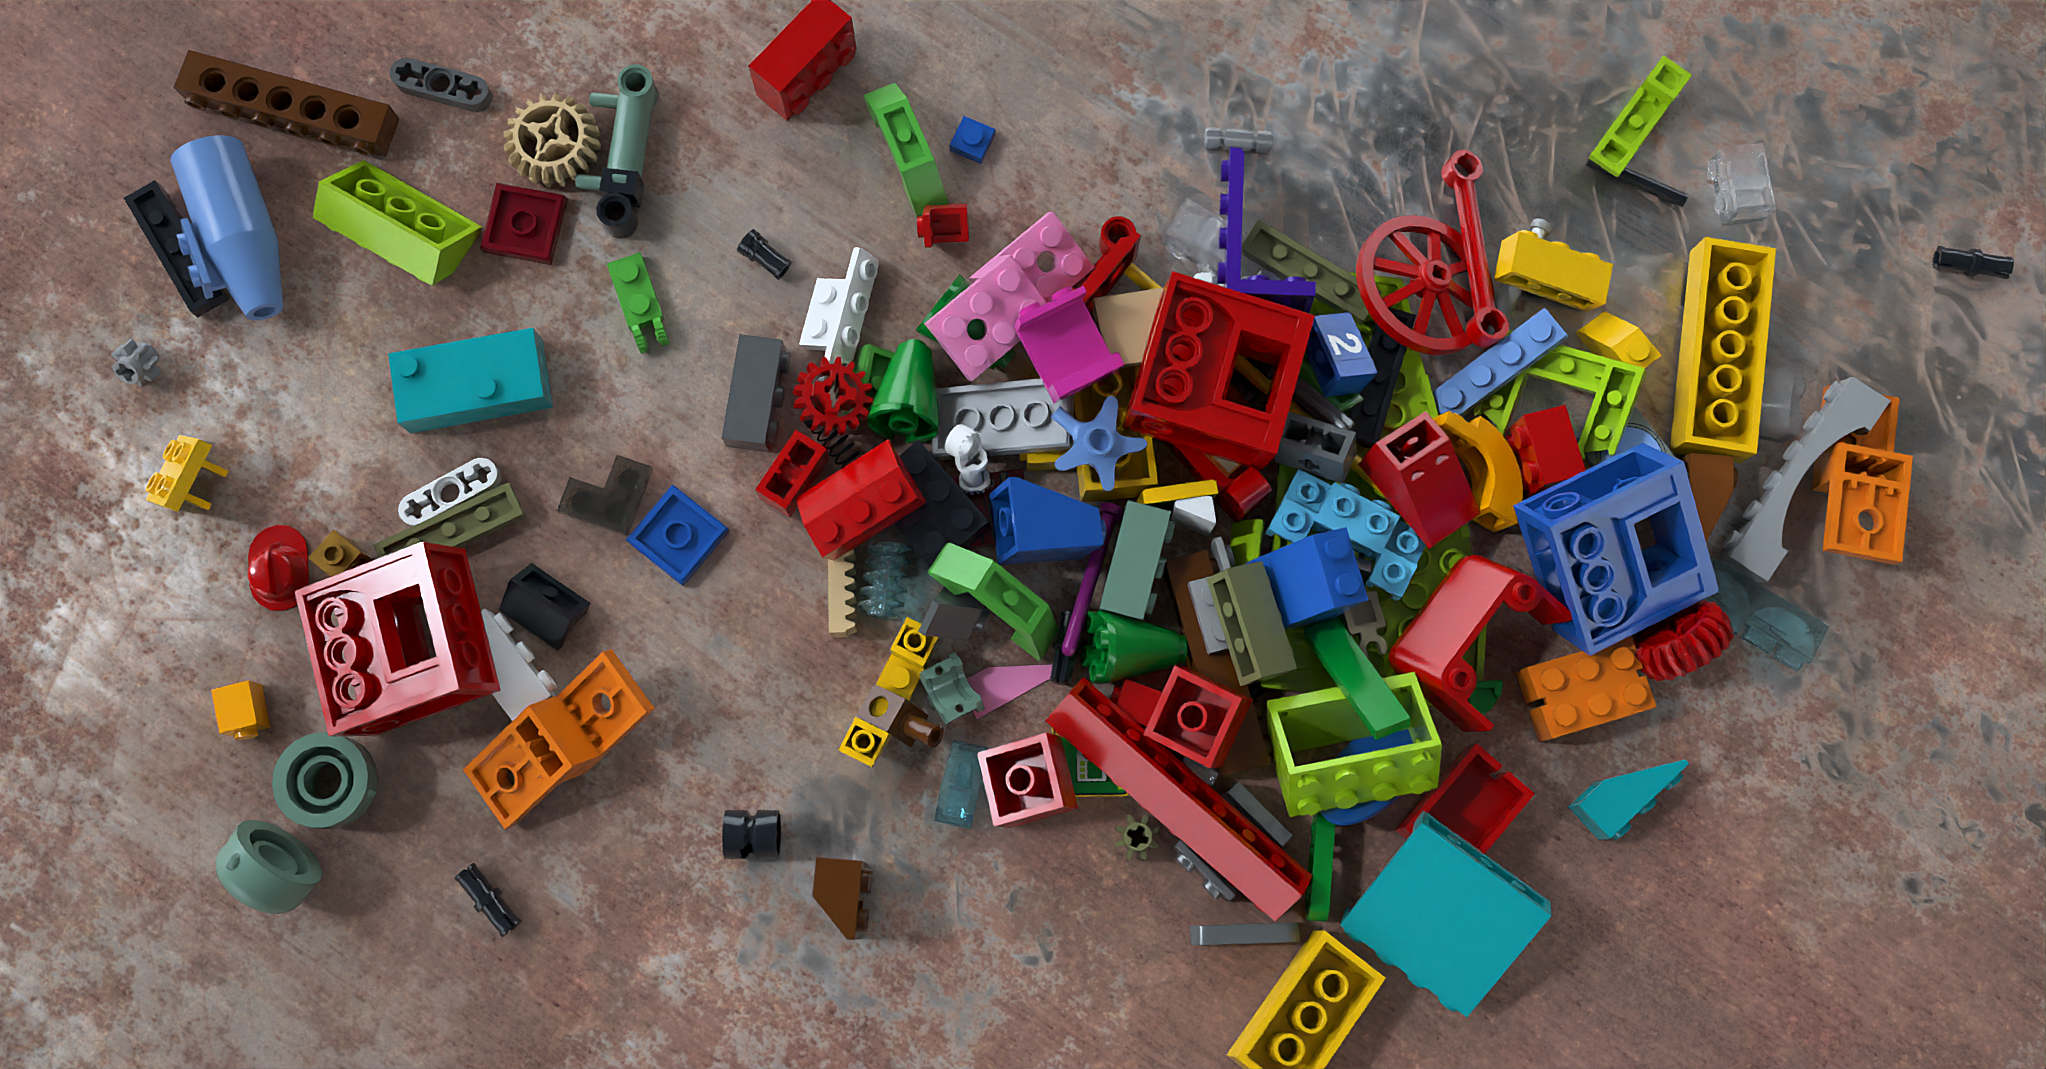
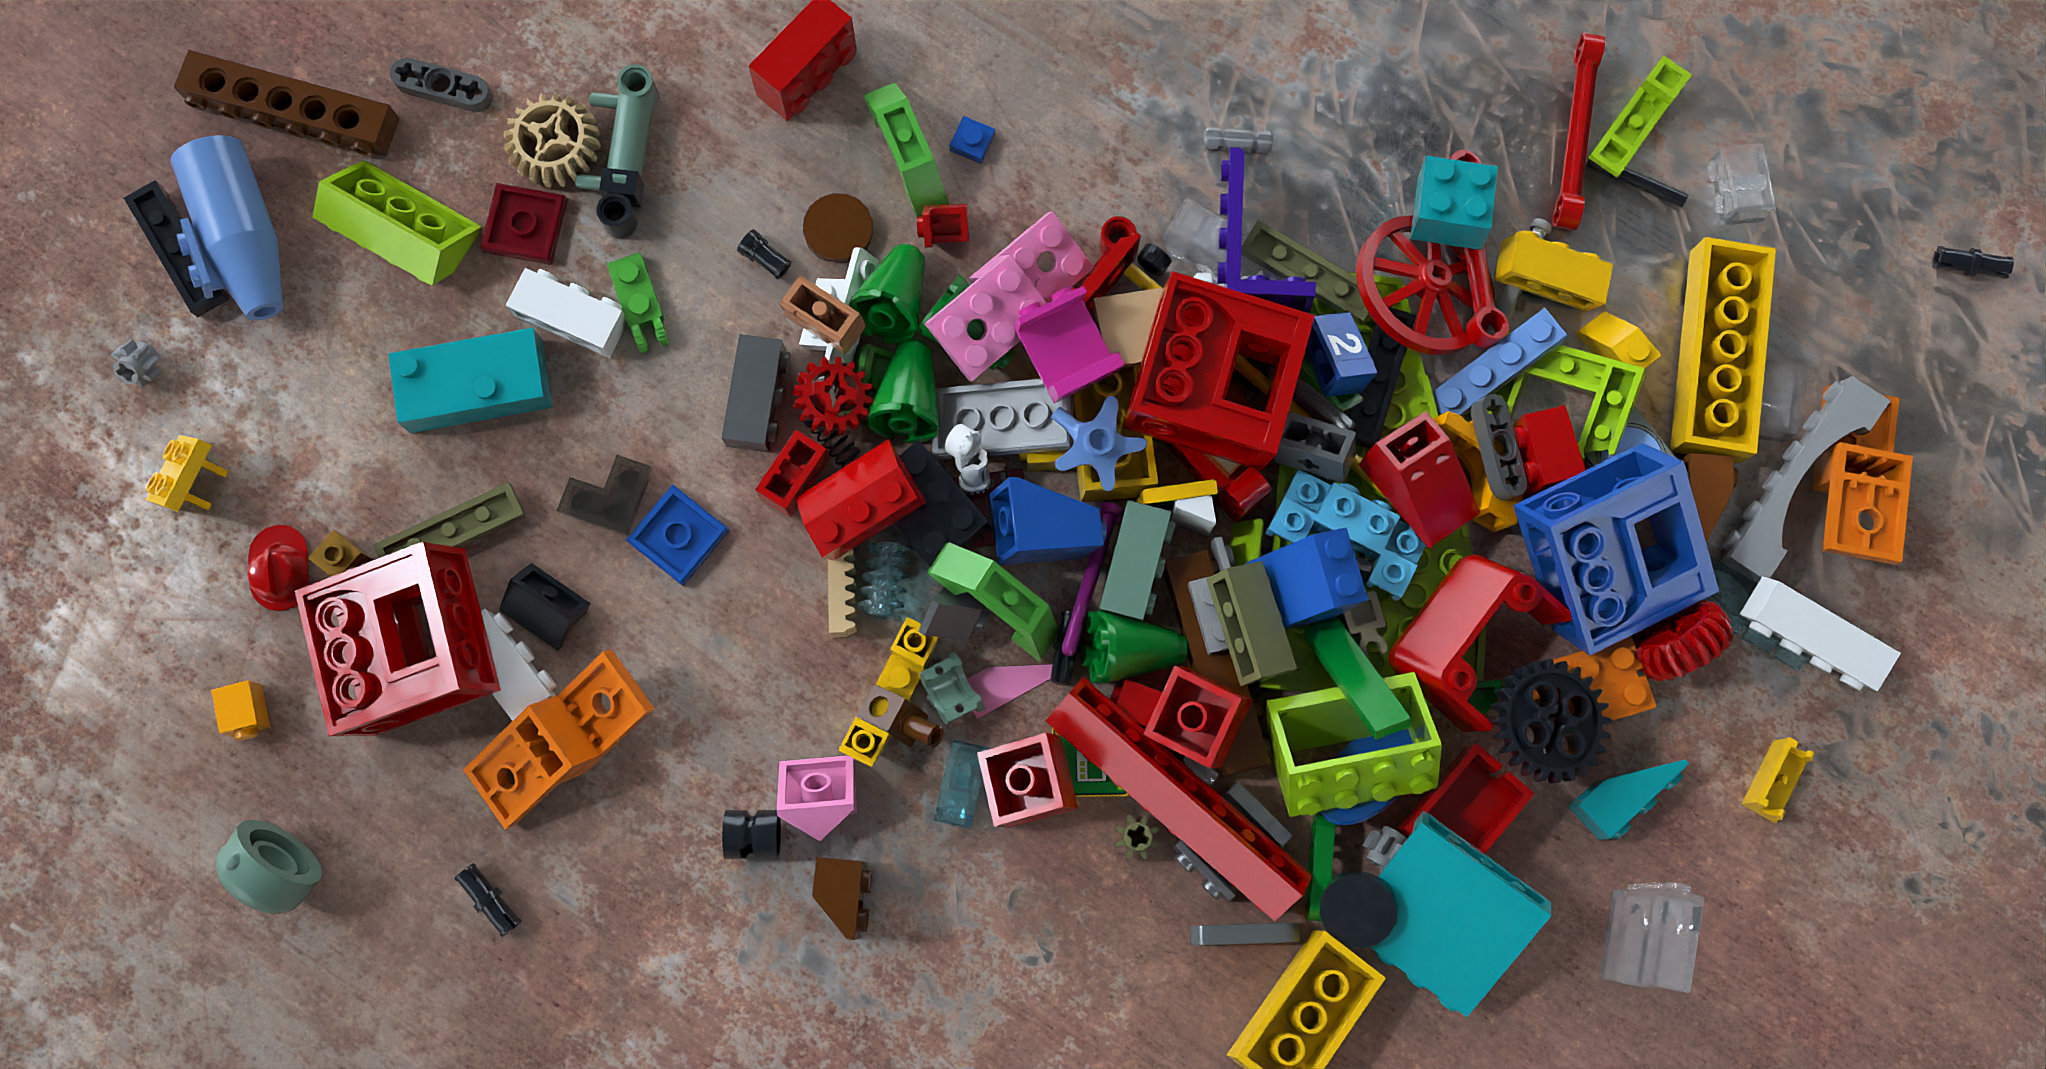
(296, 774): sand green piece -> none
(469, 471): white beam -> none
(567, 311): none -> white brick
(816, 793): none -> bright pink slope
(822, 315): none -> nougat brick
(837, 226): none -> reddish brown tile
(892, 295): none -> green cone
(1154, 259): none -> black axle
(1358, 909): none -> black tile
(1383, 846): none -> light grey gear
(1454, 202): none -> teal brick
(1492, 461): none -> dark grey beam
(1550, 721): none -> black gear
(1570, 203): none -> red piece
(1653, 936): none -> clear arch
(1777, 779): none -> yellow hinge
(1819, 633): none -> white brick

